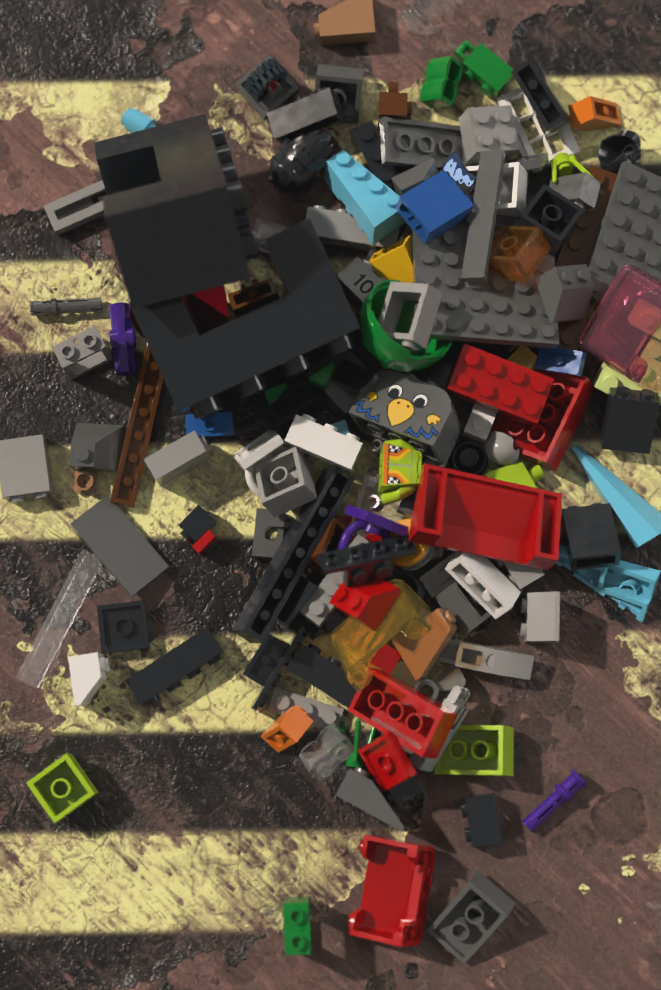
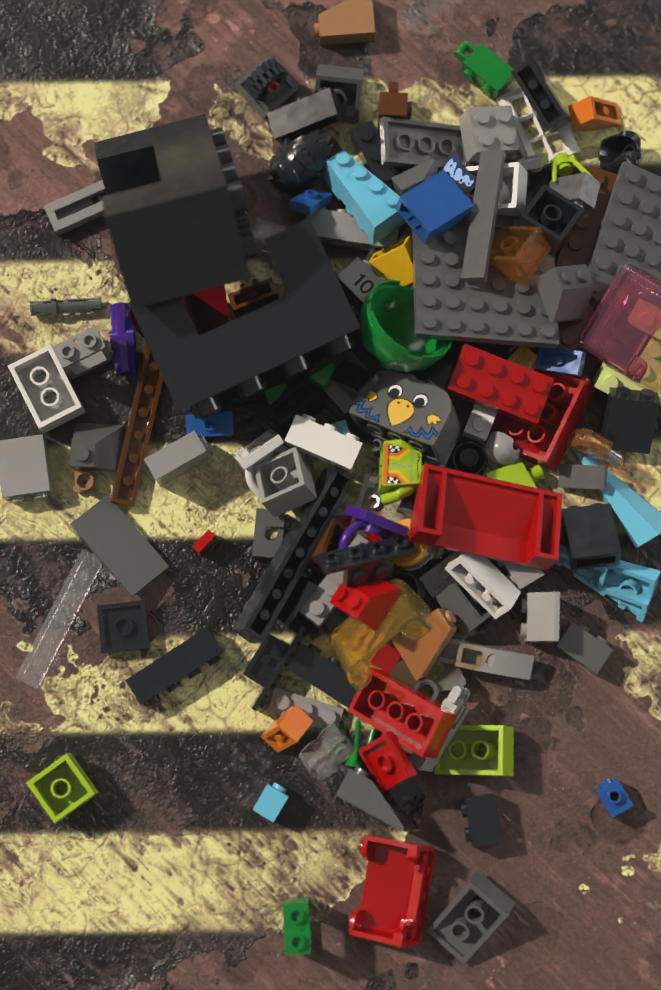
(46, 389): none -> white brick
(87, 676): white slope -> none
(136, 120): medium azure brick -> none
(196, 524): black brick -> none
(271, 801): none -> medium azure brick
(310, 201): none -> blue plate
(424, 317): light grey window -> none
(441, 82): green brick -> none
(562, 793): dark purple pin -> none
(582, 476): none -> dark grey tile
(583, 647): none -> dark grey brick
(592, 445): none -> clear orange piece
(615, 807): none -> blue brick

